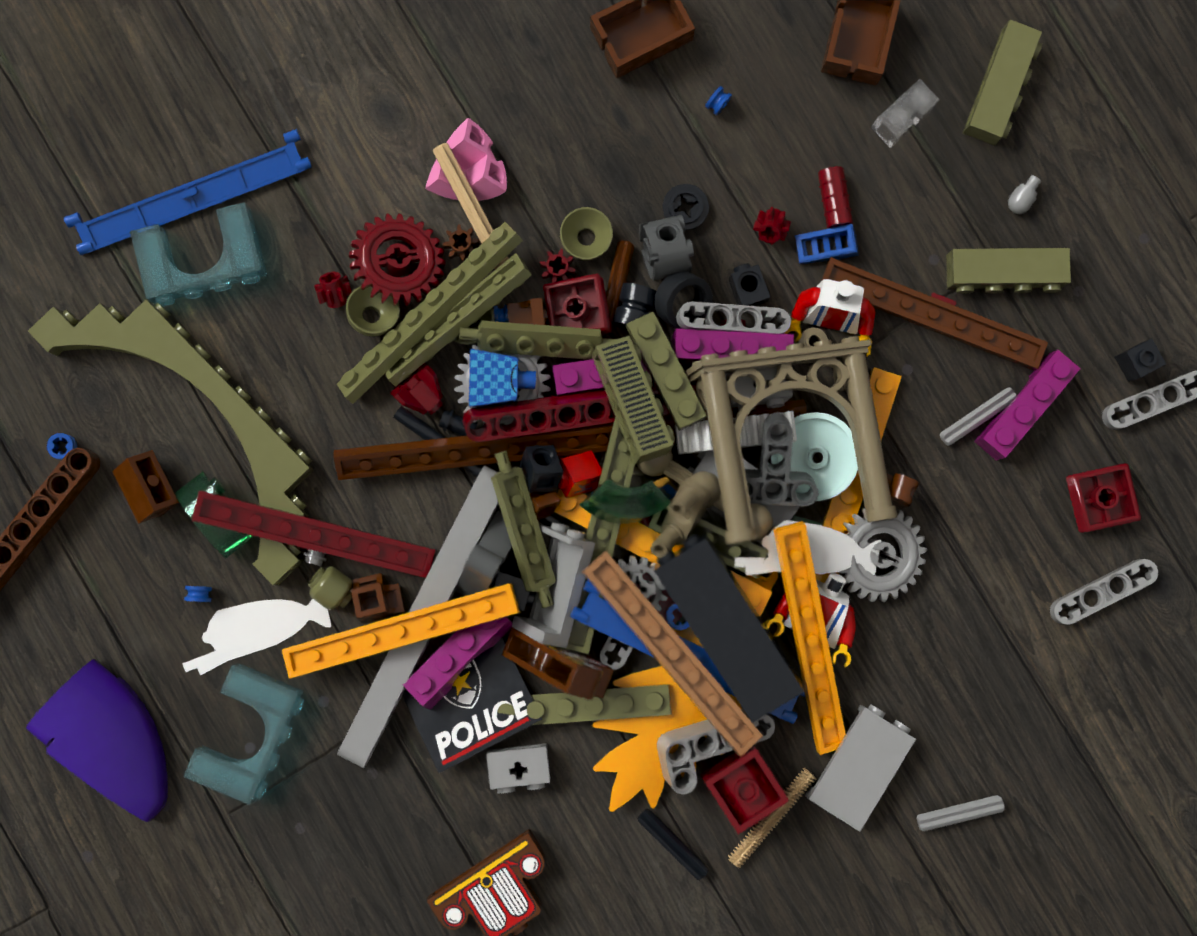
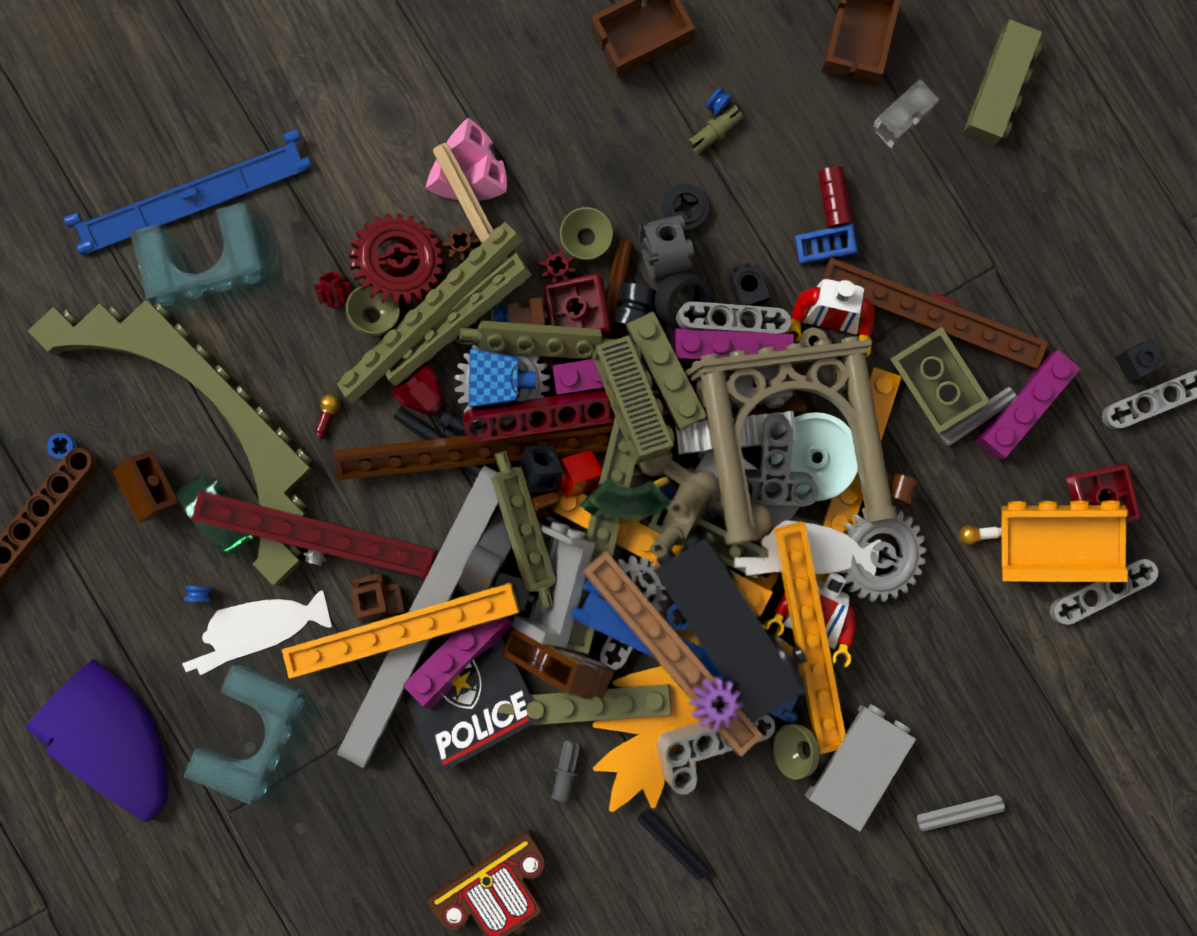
(329, 405): none -> piece
(330, 588): olive head -> none
(504, 759): light grey brick -> none
(566, 771): none -> dark grey axle
(715, 129): none -> olive pin
(719, 715): none -> medium lavender gear
(744, 788): dark red brick -> none
(768, 822): tan axle -> none
(772, 225): dark red gear -> none
(789, 751): none -> olive piece
(793, 658): none -> black dish
(940, 380): none -> olive brick
(970, 535): none -> piece
(1008, 269): olive brick -> none
(1024, 196): light grey cylinder -> none
(1064, 542): none -> light orange panel

